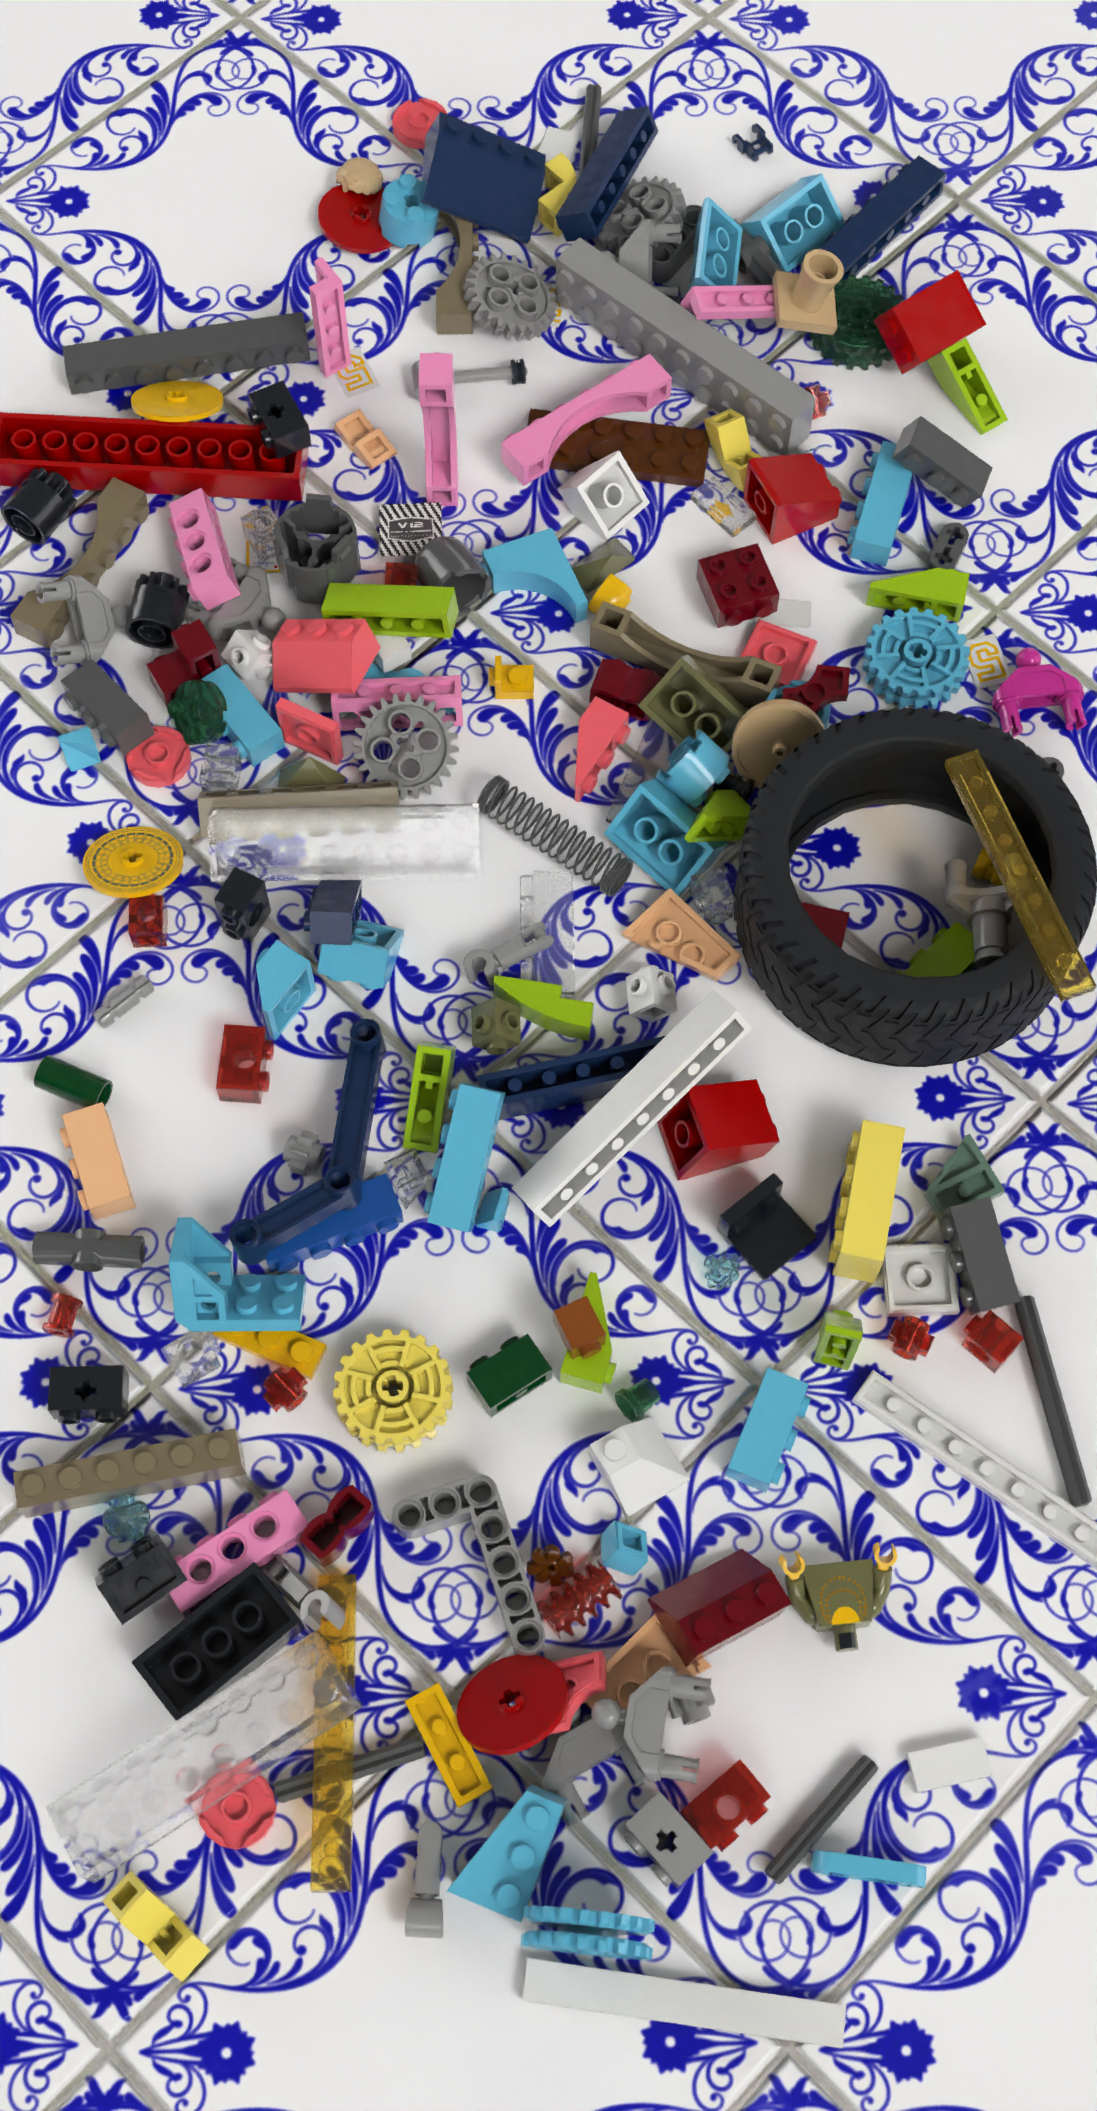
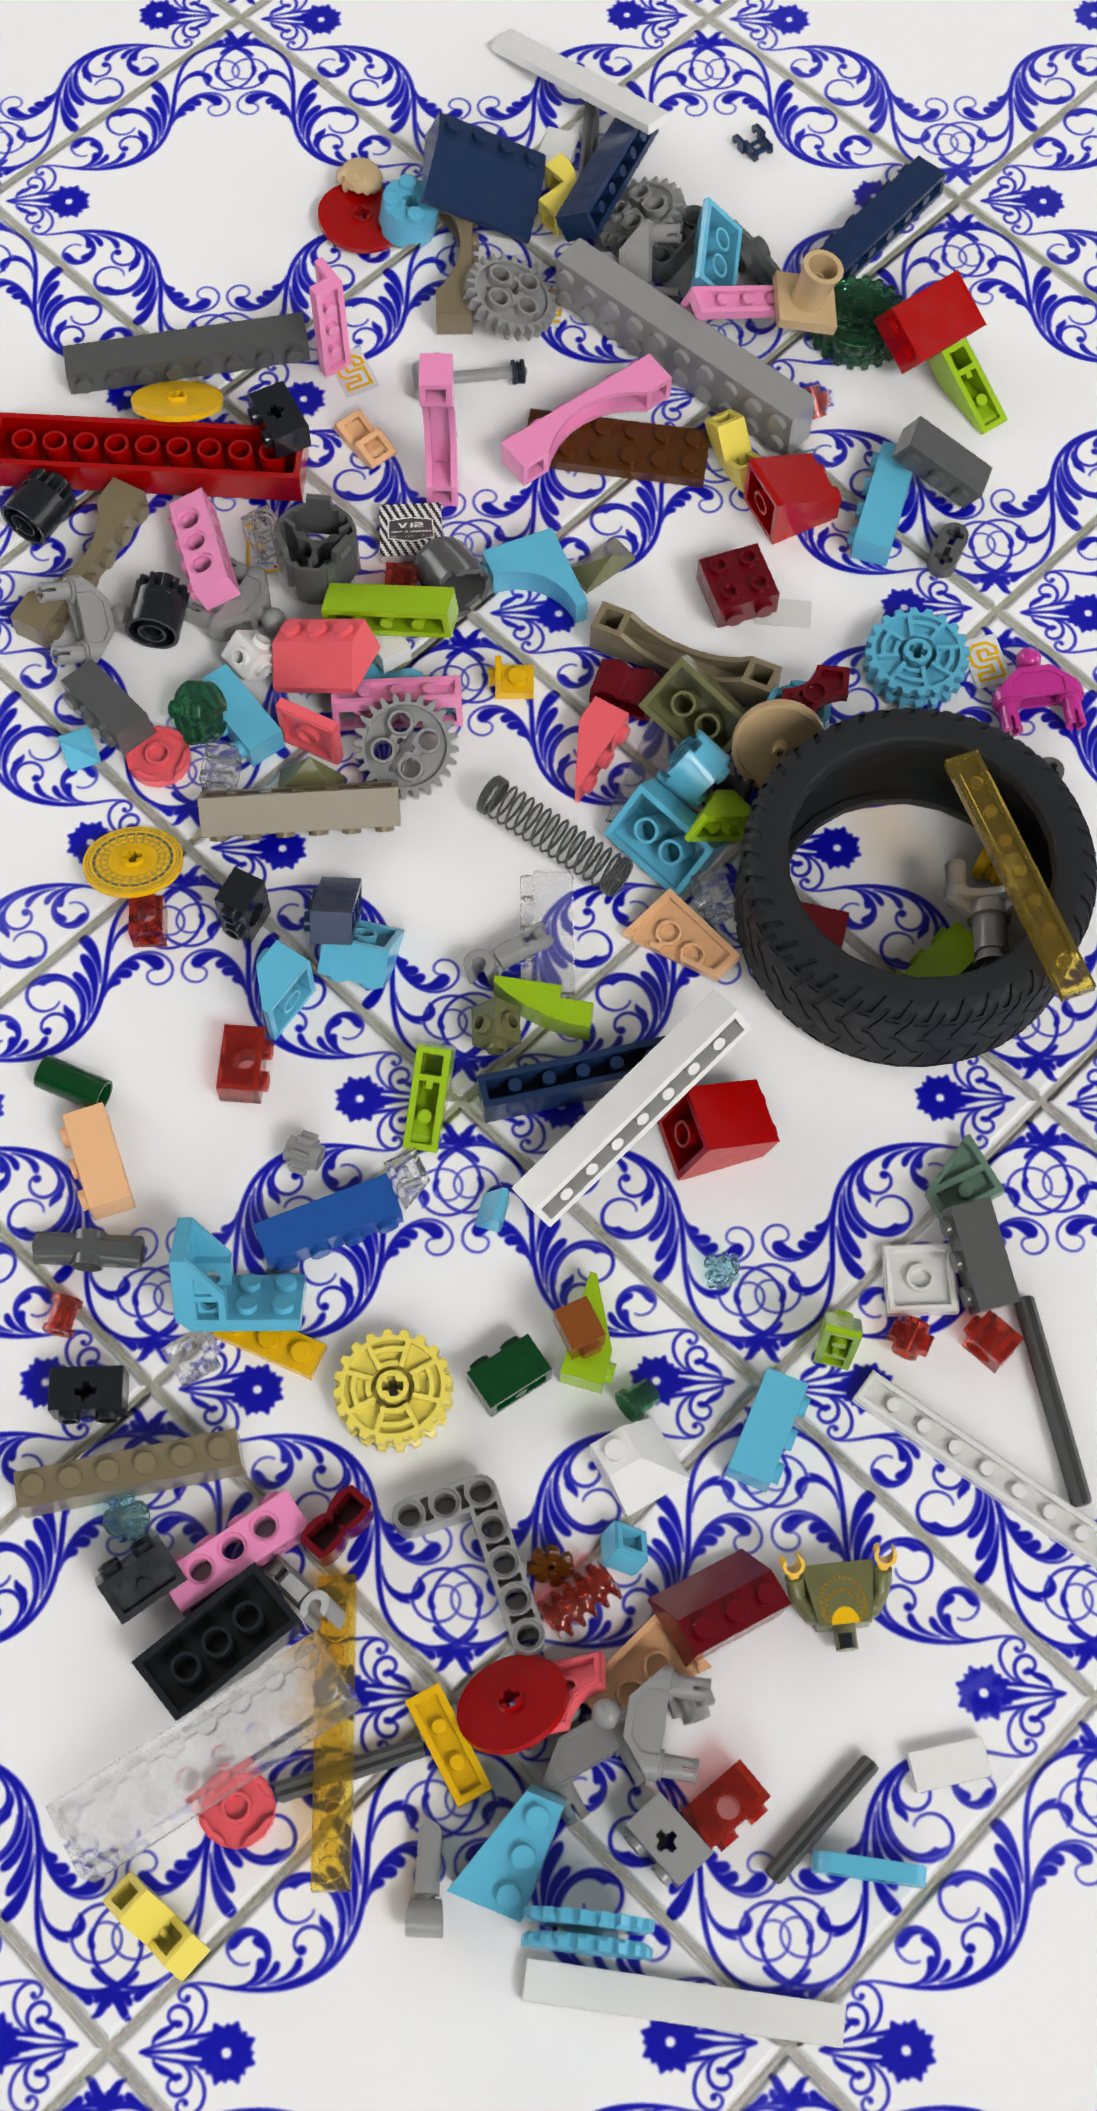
(123, 1001): light grey axle -> none
(192, 660): dark red brick -> none
(285, 1389): clear red gear -> none
(345, 842): clear piece -> none
(345, 1163): dark blue piece -> none
(413, 121): coral tile -> none
(465, 1157): medium azure brick -> none
(580, 81): none -> white tile
(604, 495): white slope -> none
(612, 592): yellow piece -> none
(651, 993): white brick -> none
(723, 507): clear tile -> none
(765, 1228): black bracket -> none
(781, 648): coral tile -> none
(797, 221): medium azure slope -> none
(866, 1201): light yellow brick -> none
(931, 589): lime slope -> none

